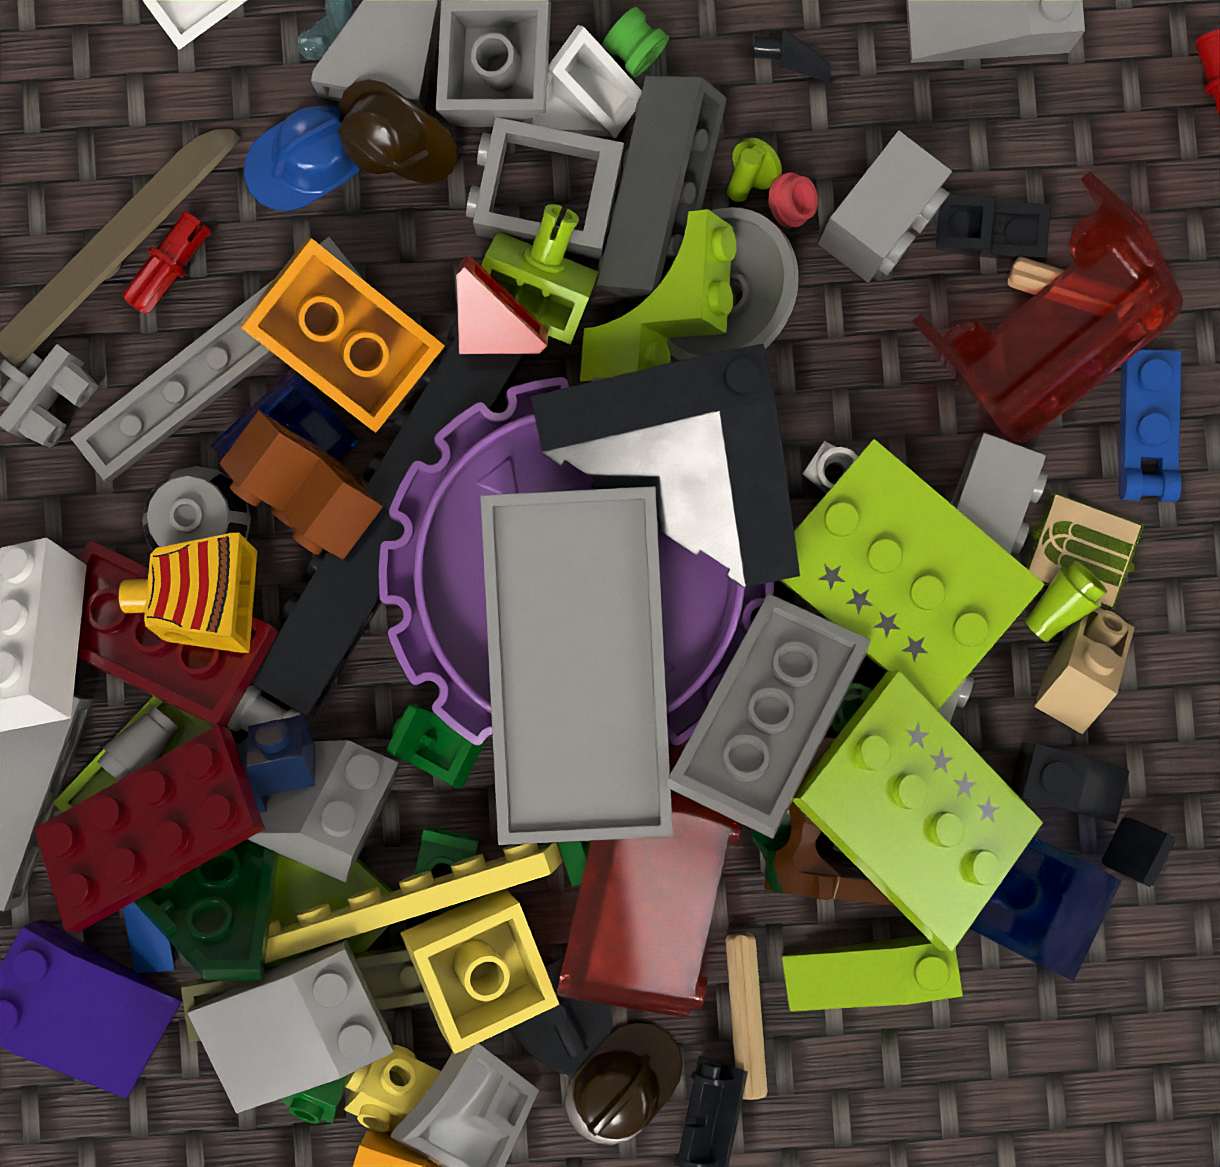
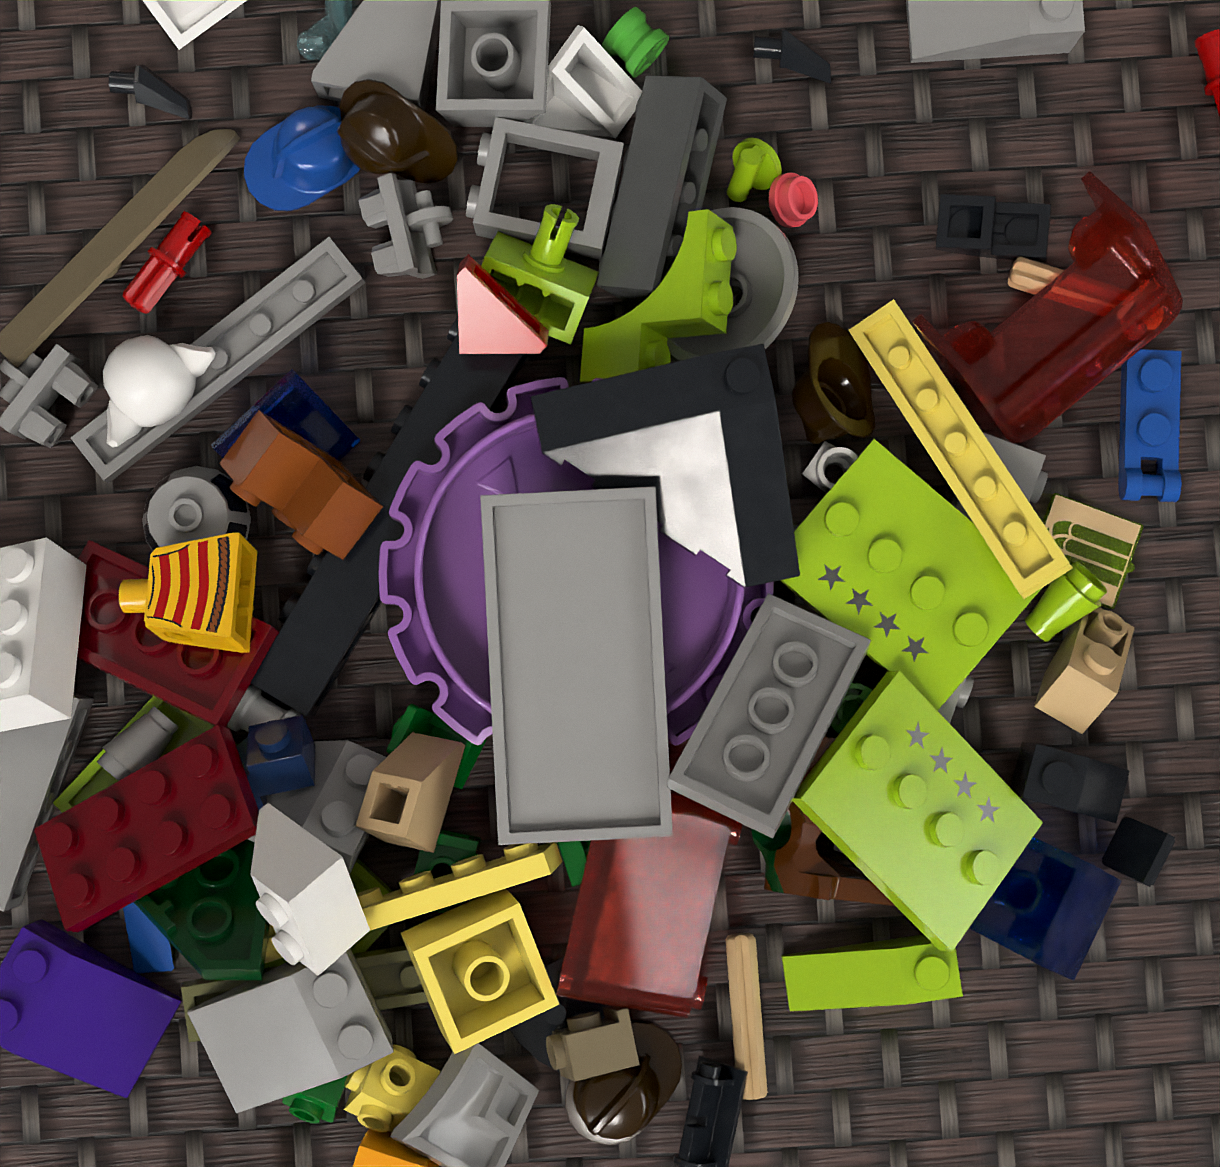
(149, 383): none -> white piece
(150, 90): none -> black bar
(304, 893): none -> white slope
(341, 334): light orange brick -> none
(411, 792): none -> tan slope
(412, 226): none -> light grey hips
(593, 1044): none -> dark tan brick
(835, 388): none -> dark brown piece
(891, 198): light grey brick -> none
(960, 450): none -> light yellow plate

